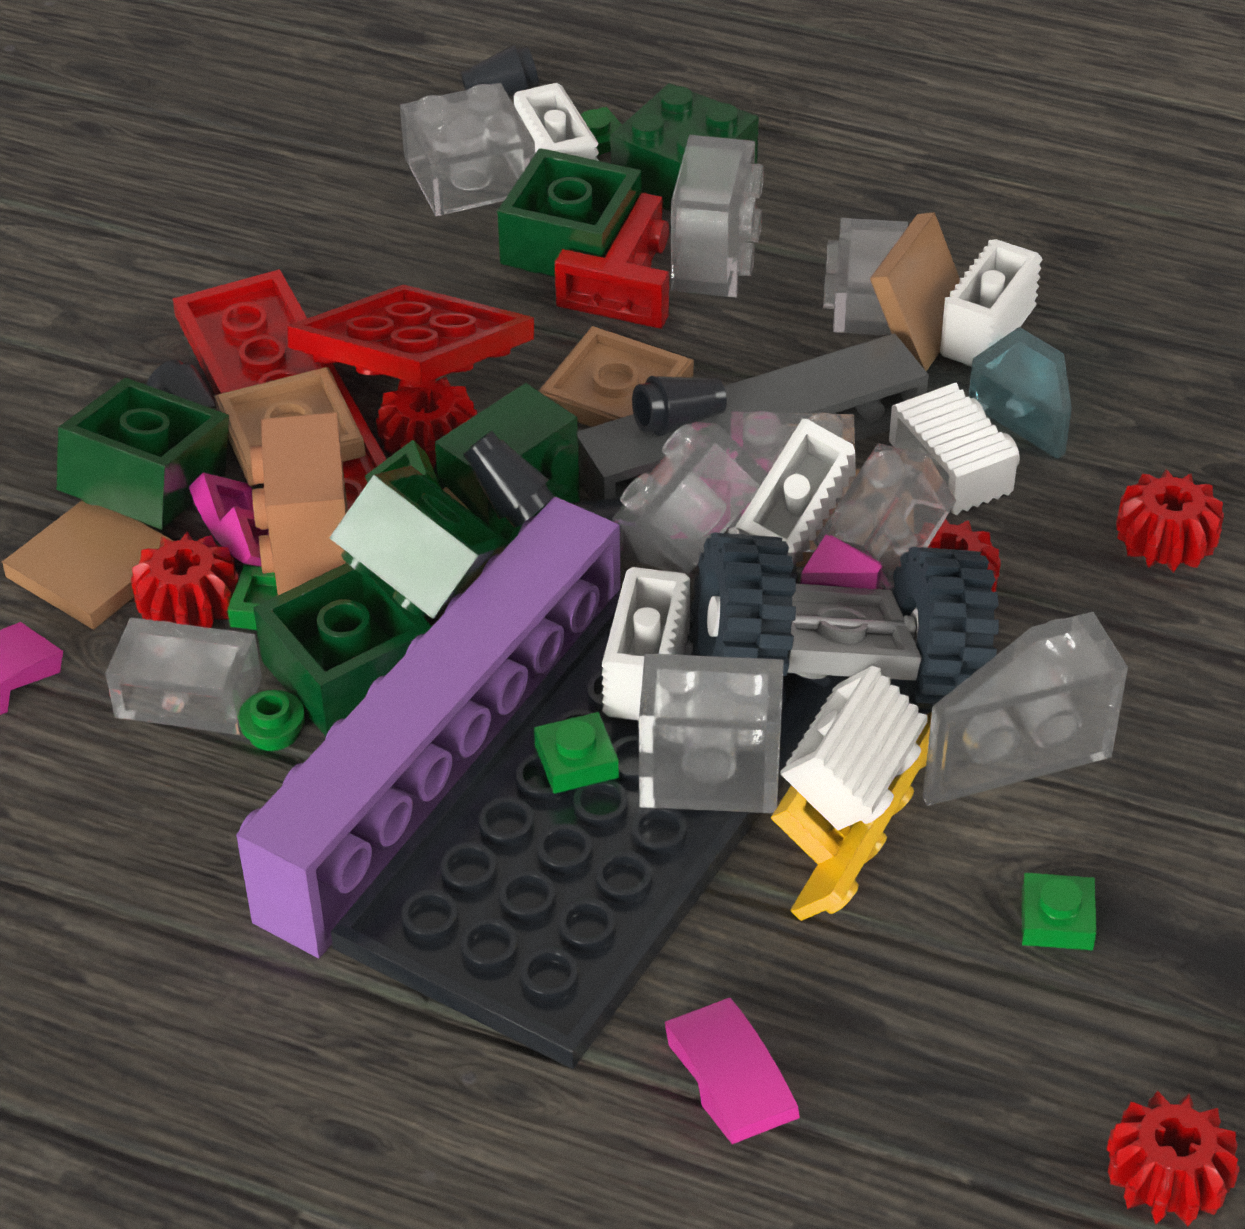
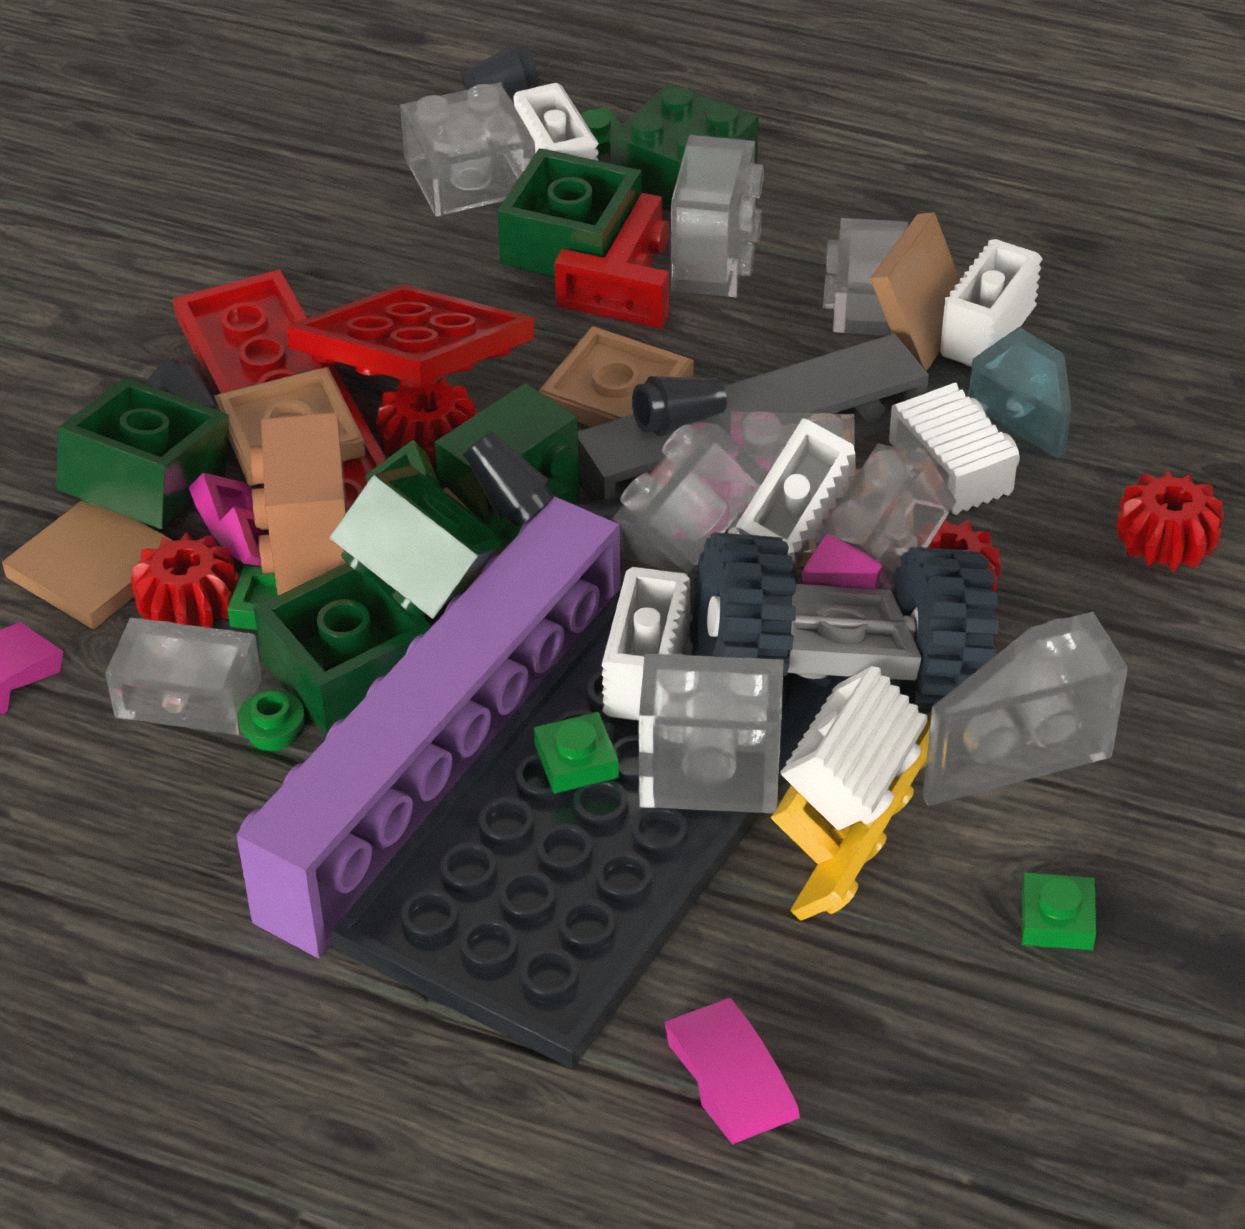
(1172, 1158): red gear -> none

